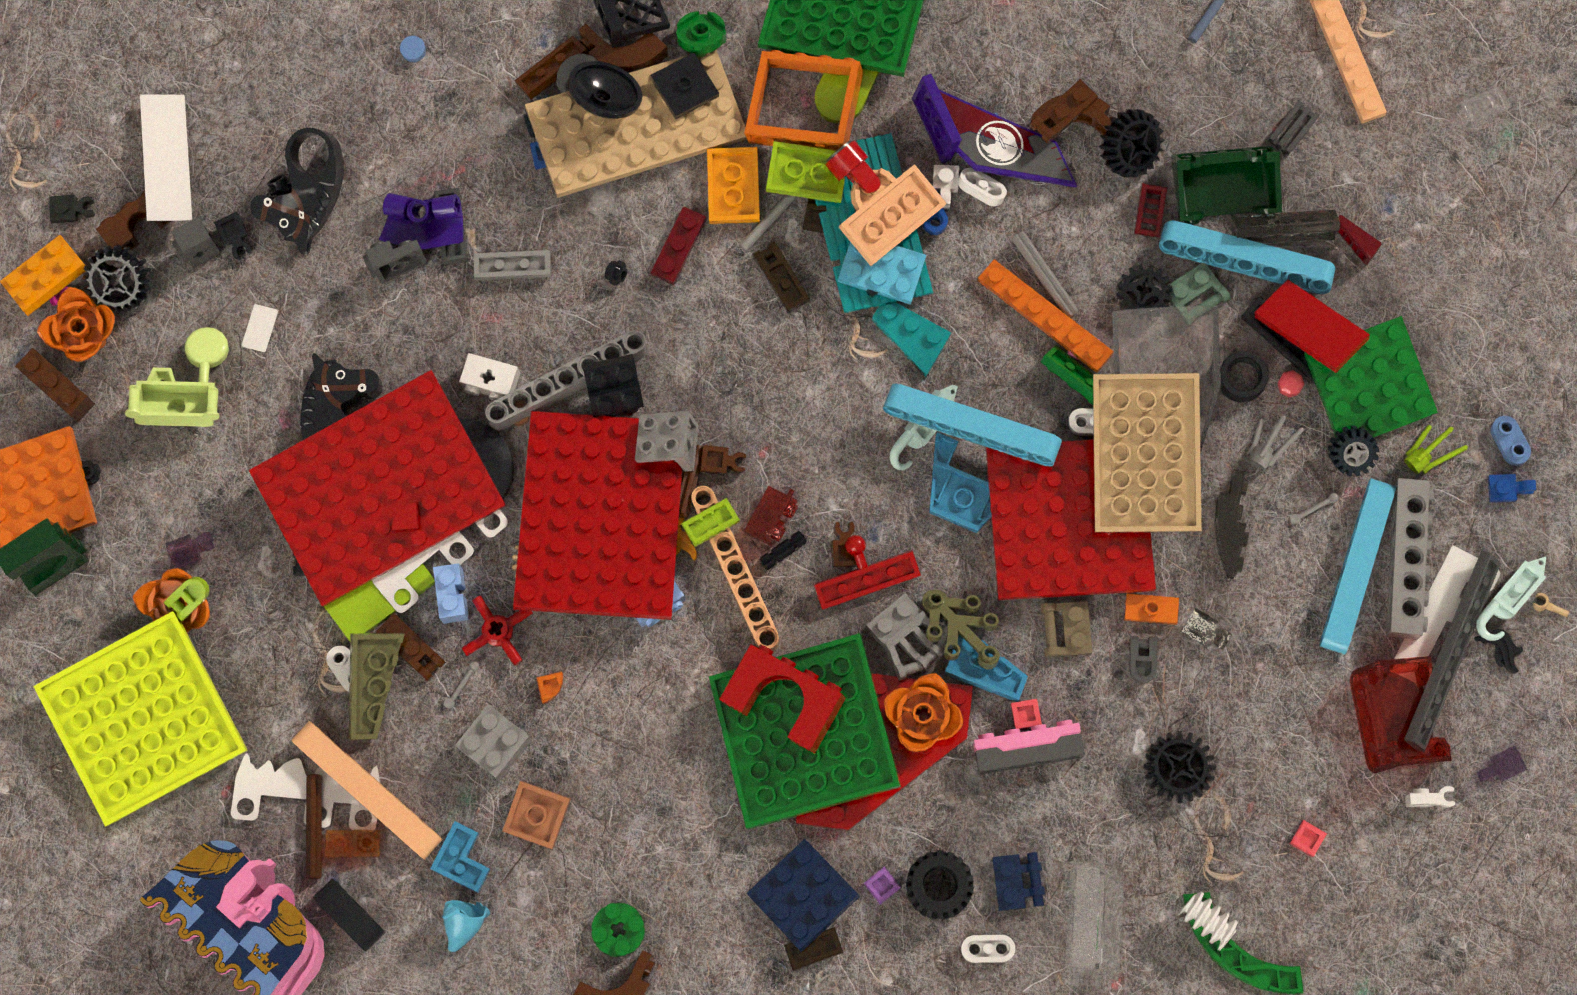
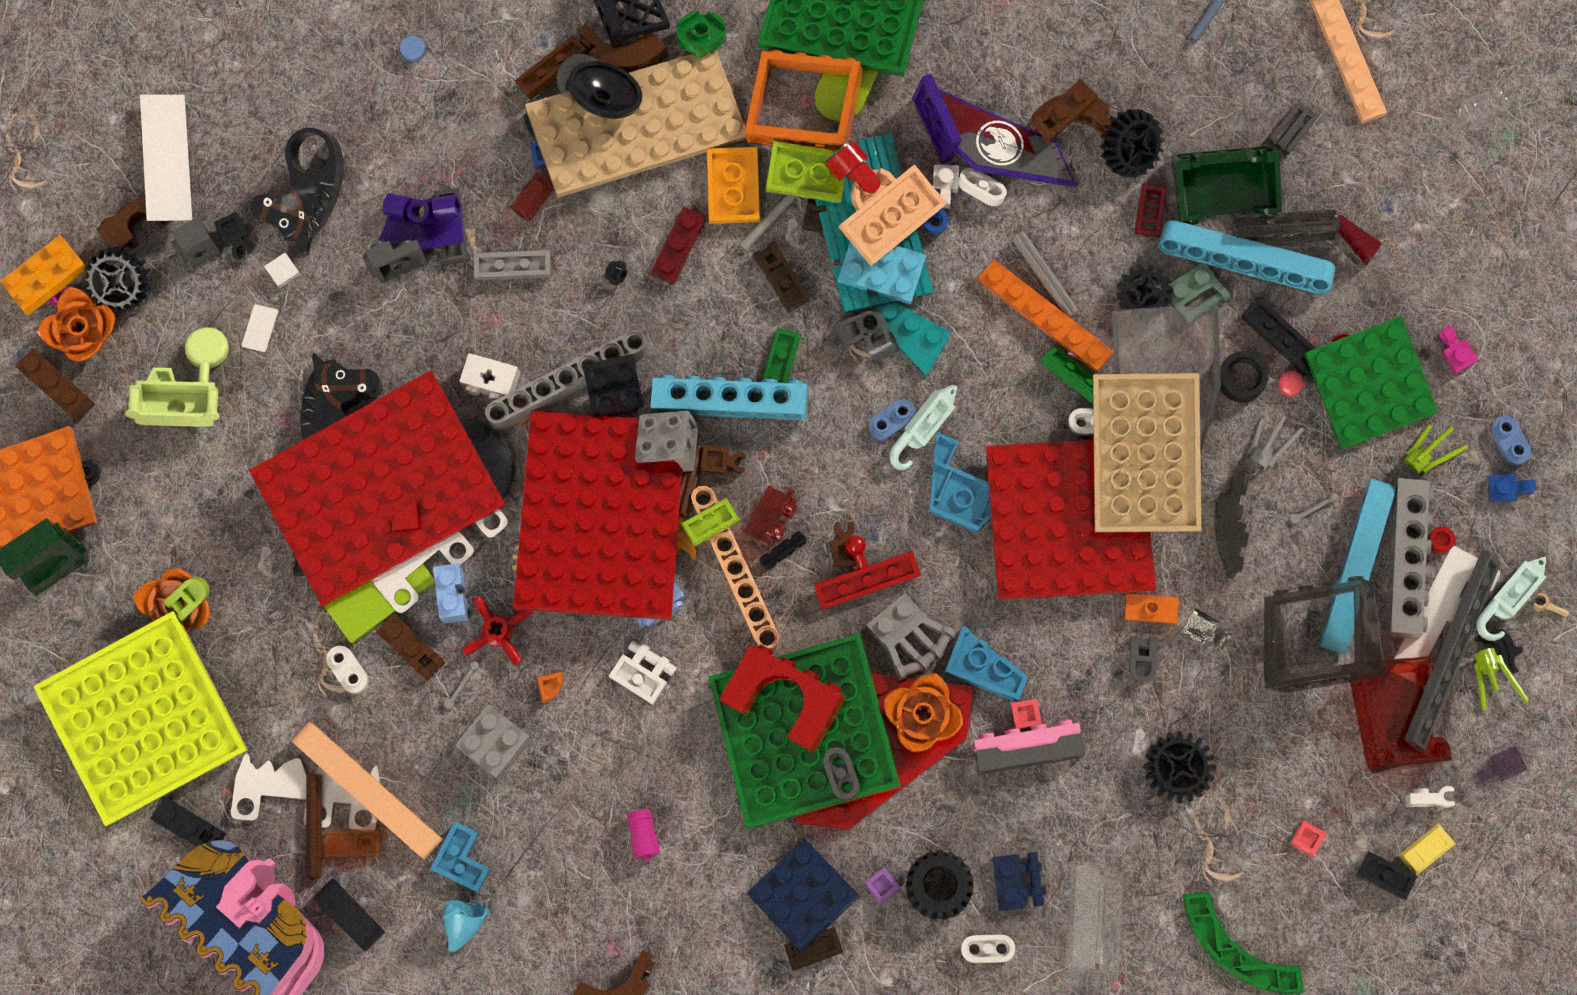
(66, 208): pearl dark grey plate -> none
(185, 823): none -> black plate
(186, 550): plate -> none
(279, 185): black plate -> none
(282, 270): none -> white tile
(371, 671): olive wing -> none
(508, 118): clear plate -> none
(532, 197): none -> clear red piece
(536, 814): nougat plate -> none
(613, 915): green plate -> none
(637, 678): none -> white plate
(643, 836): none -> dark pink piece
(684, 85): black plate -> none
(715, 406): none -> medium azure brick
(781, 358): none -> green tile
(840, 775): none -> dark grey plate
(879, 341): none -> dark grey piece
(892, 419): none -> medium blue plate
(960, 624): olive plant -> none
(972, 425): medium azure beam -> none
(1075, 629): dark tan plate -> none
(1209, 919): white piece -> none
(1312, 326): red tile -> none
(1362, 452): black wheel -> none
(1367, 639): none -> clear smoke windscreen
(1386, 876): none -> black plate
(1426, 849): none -> light yellow tile
(1441, 540): none -> red tile
(1458, 354): none -> dark pink plate
(1488, 663): none -> lime plant

